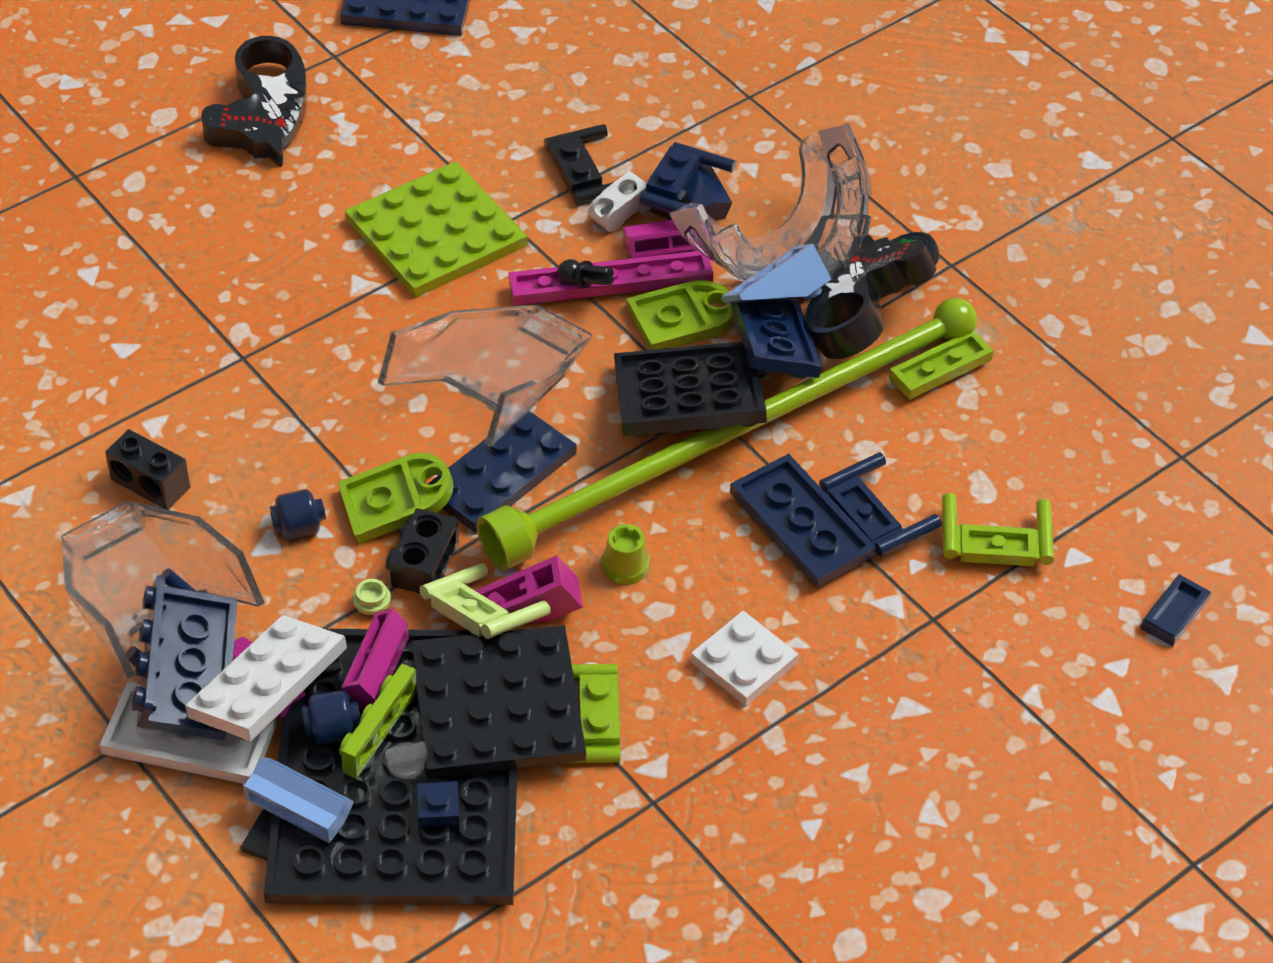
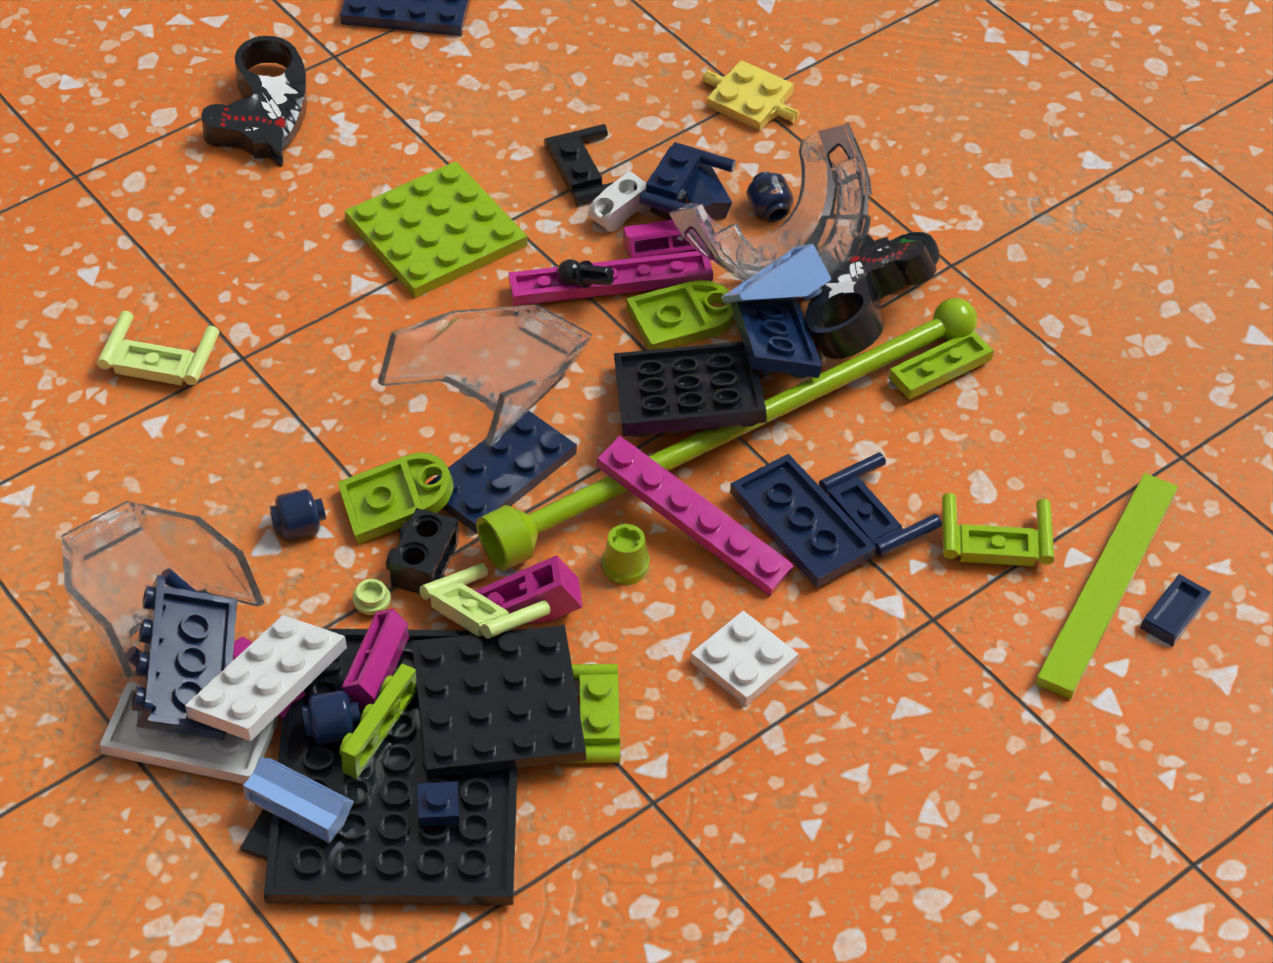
(148, 469): black brick -> none
(152, 360): none -> yellowish green plate
(406, 759): clear plate -> none
(694, 515): none -> dark pink plate
(750, 95): none -> light yellow plate
(770, 196): none -> dark blue head
(1106, 586): none -> lime tile

